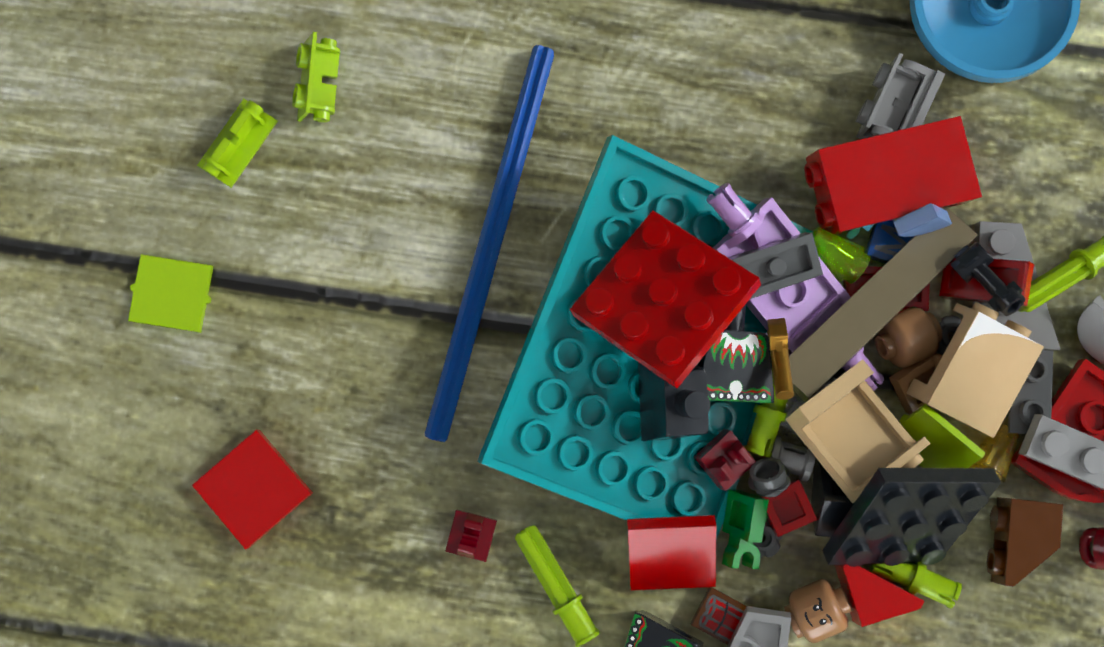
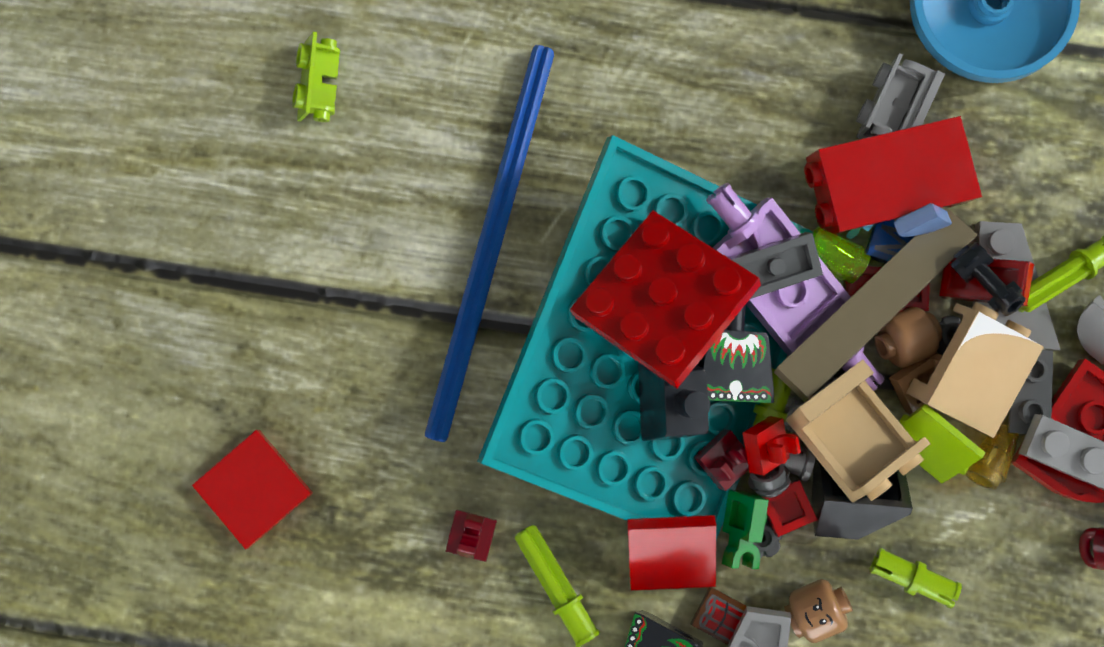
(170, 293): lime piece -> none
(237, 142): lime hinge -> none
(769, 445): none -> red tile
(780, 358): pearl gold bar -> none
(874, 597): red slope -> none
(910, 515): black plate -> none
(1023, 538): reddish brown slope -> none

